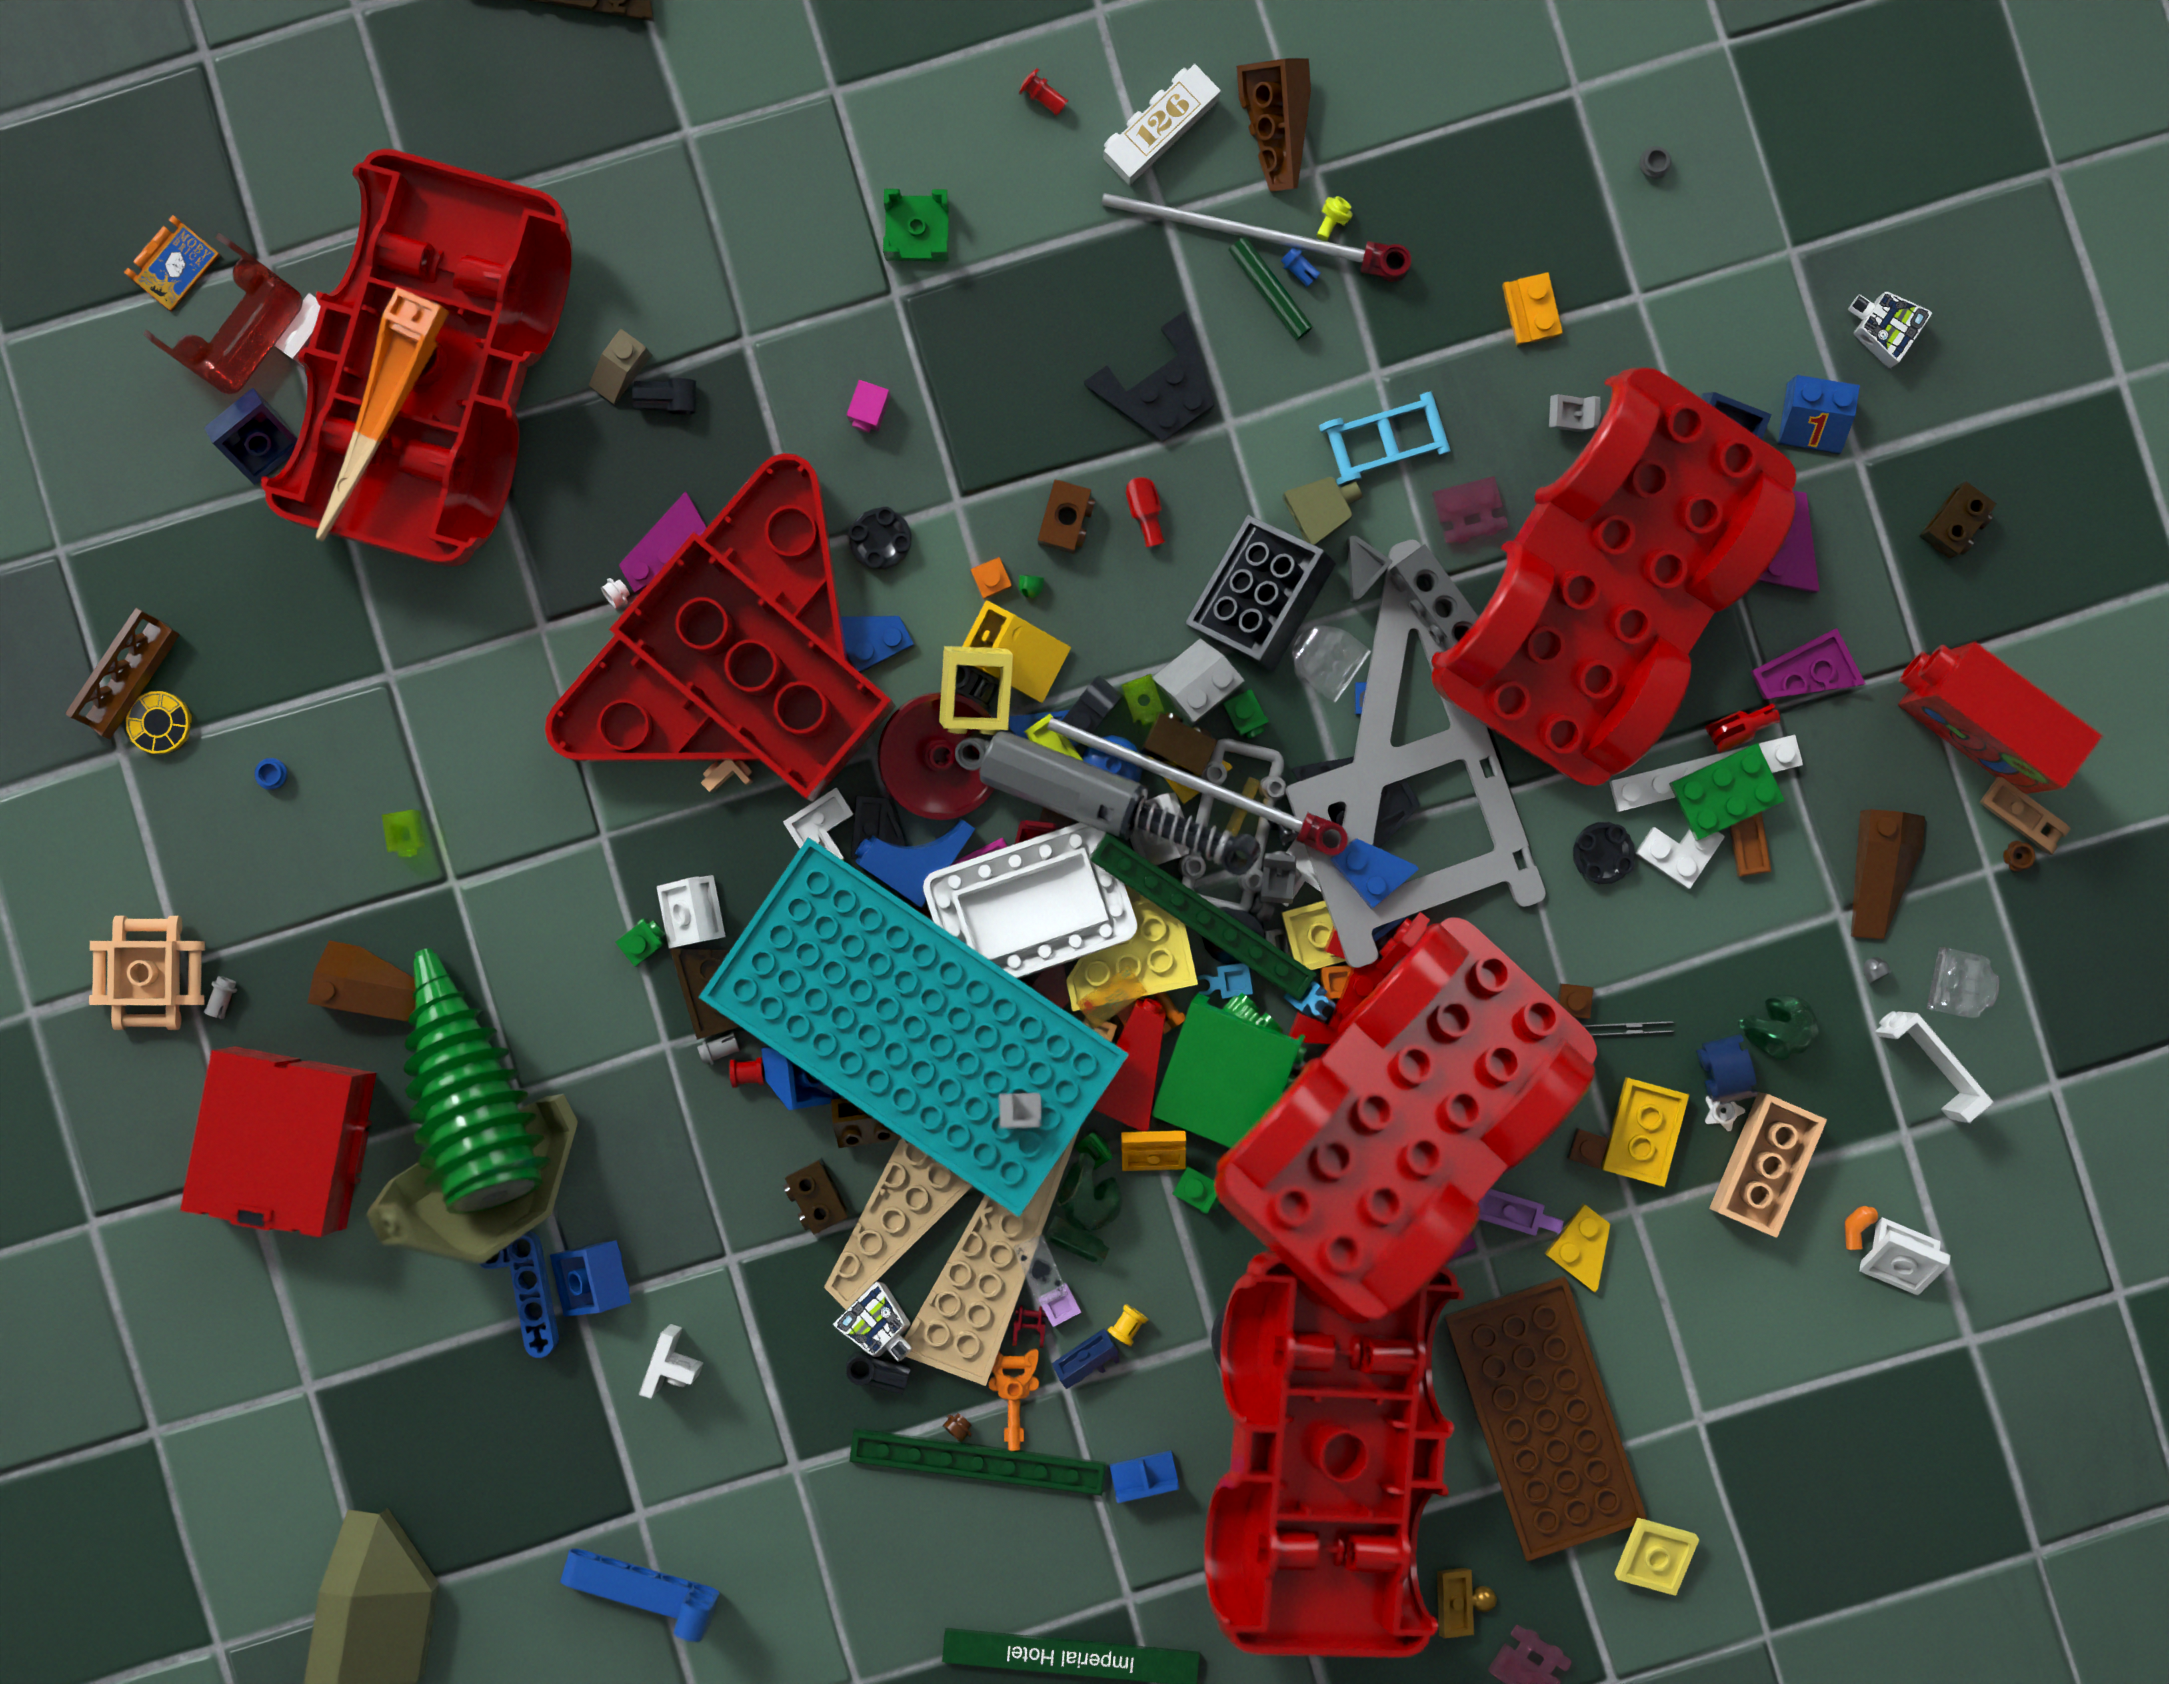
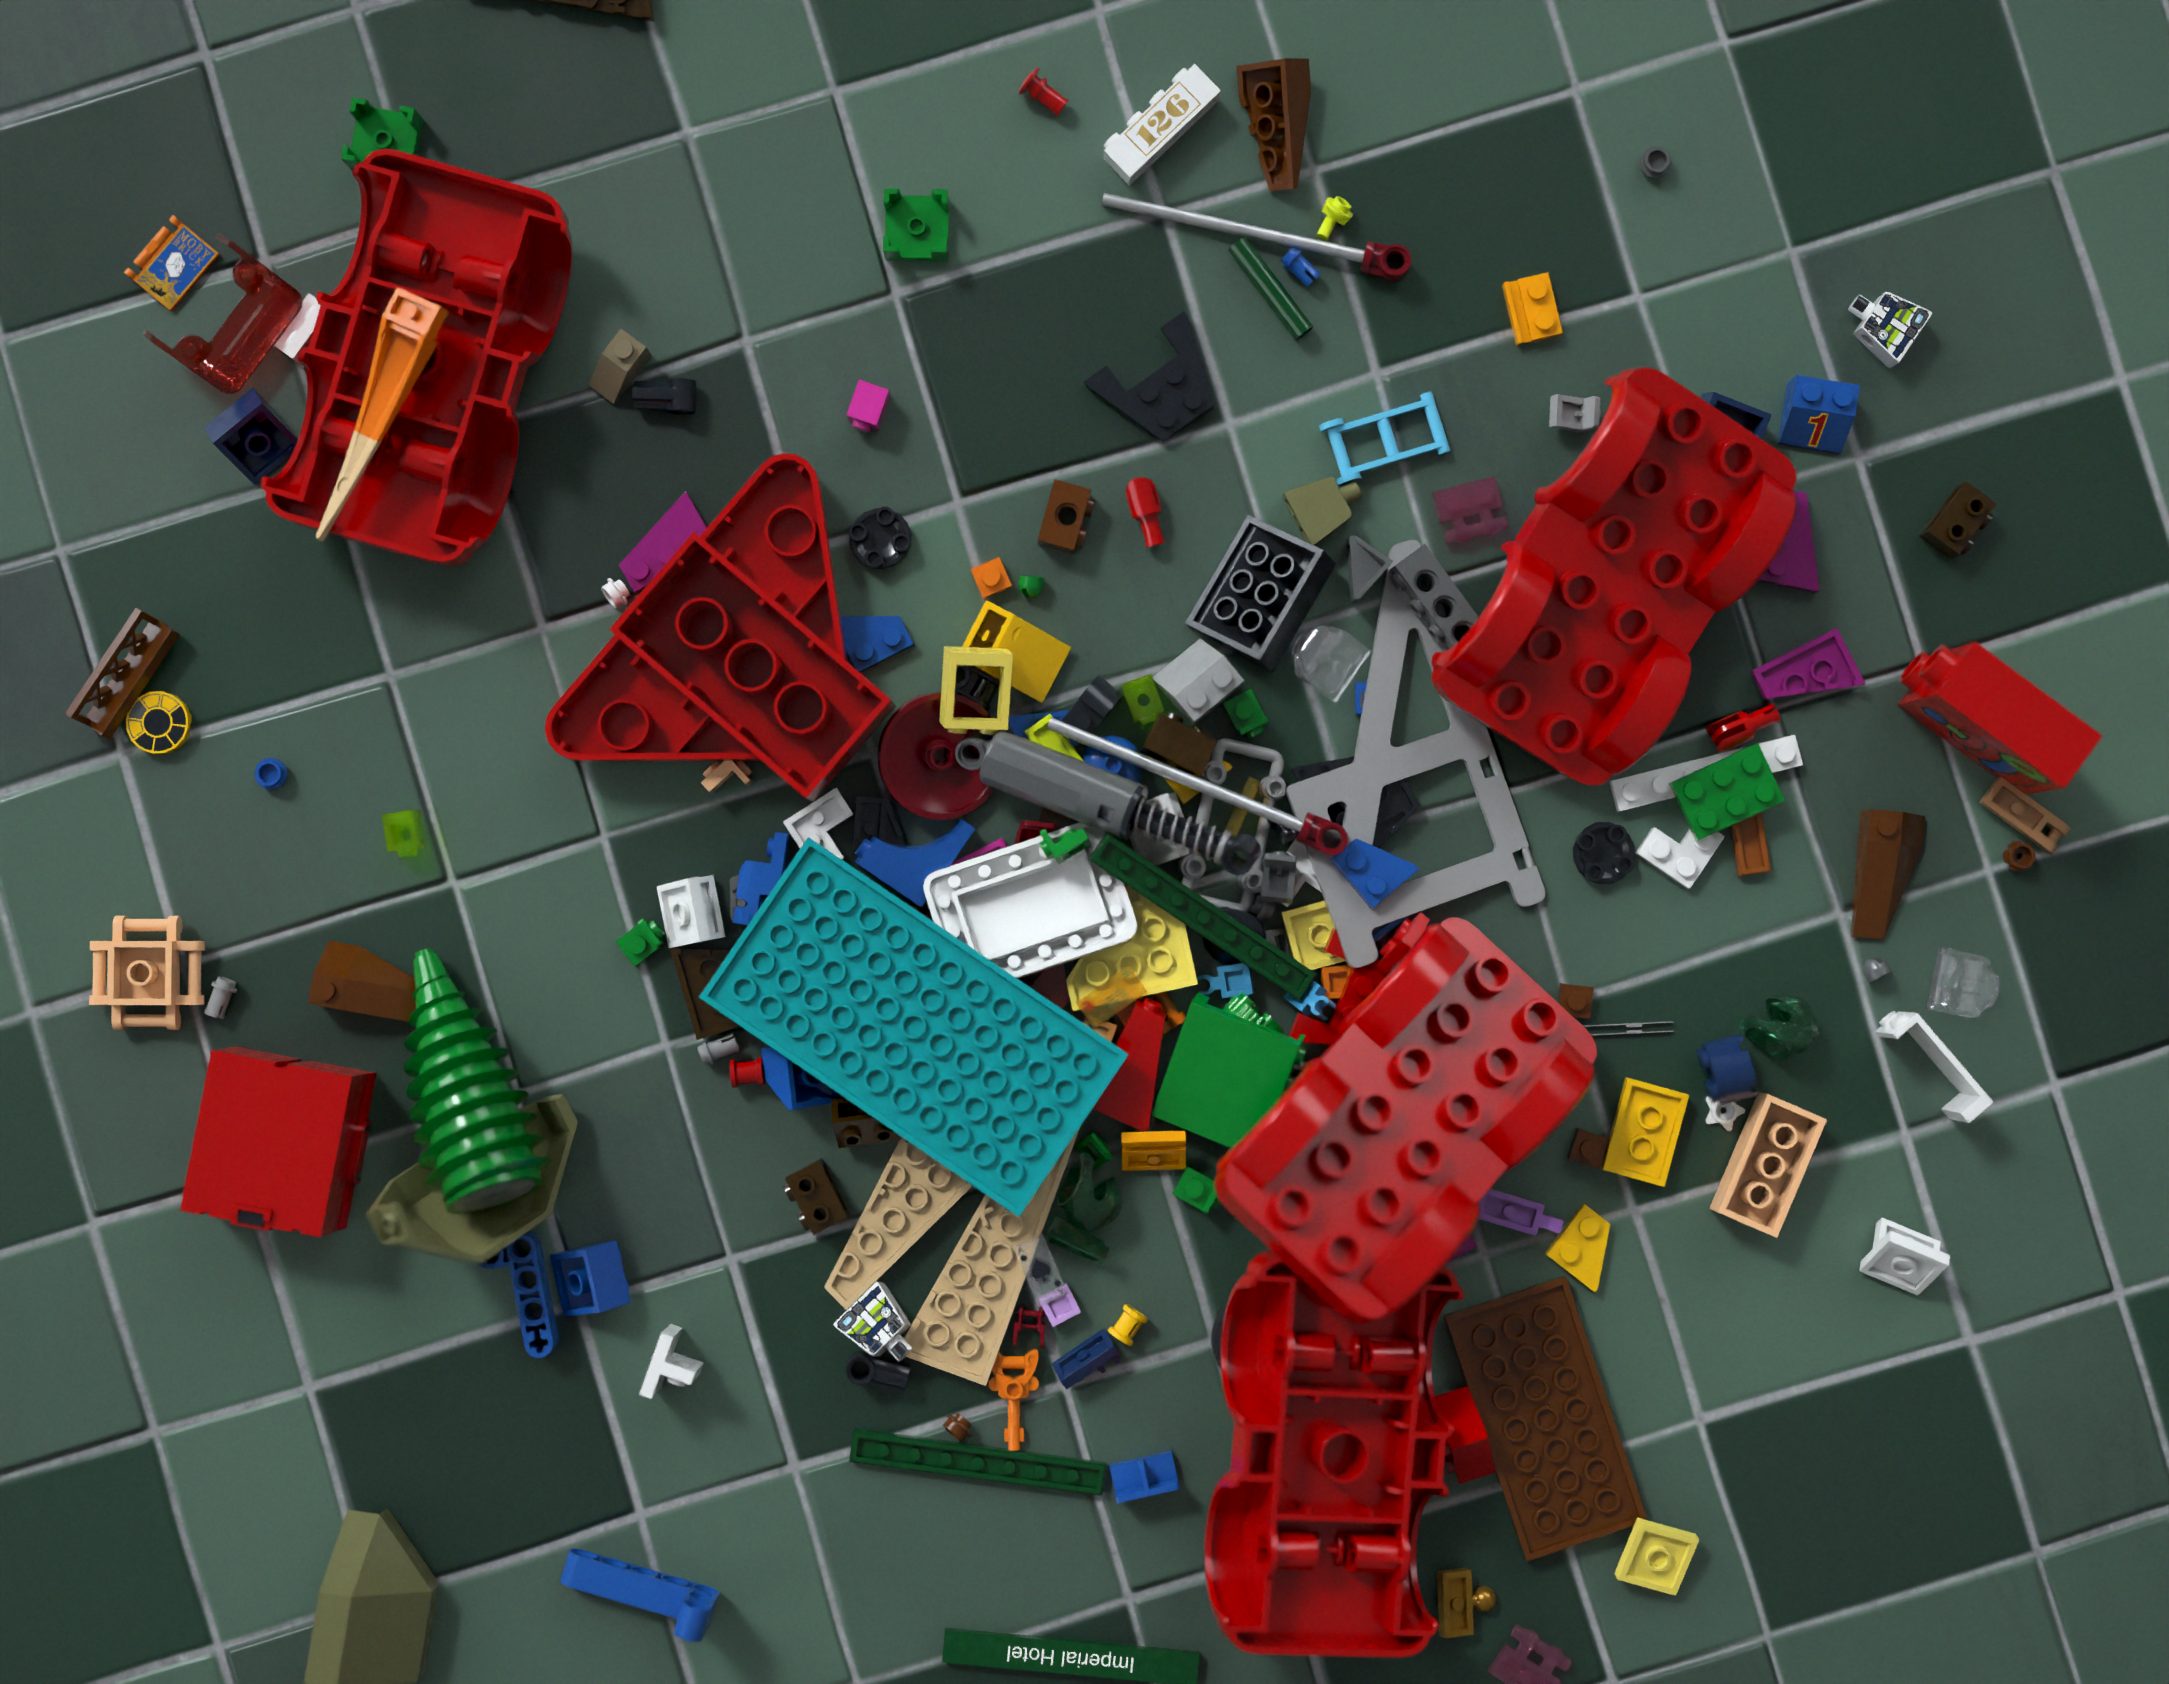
(381, 130): none -> green panel
(757, 880): none -> blue plate
(1020, 1110): light grey panel -> none
(1069, 844): none -> green bracket
(1468, 1447): none -> red brick
(1856, 1224): orange arm -> none

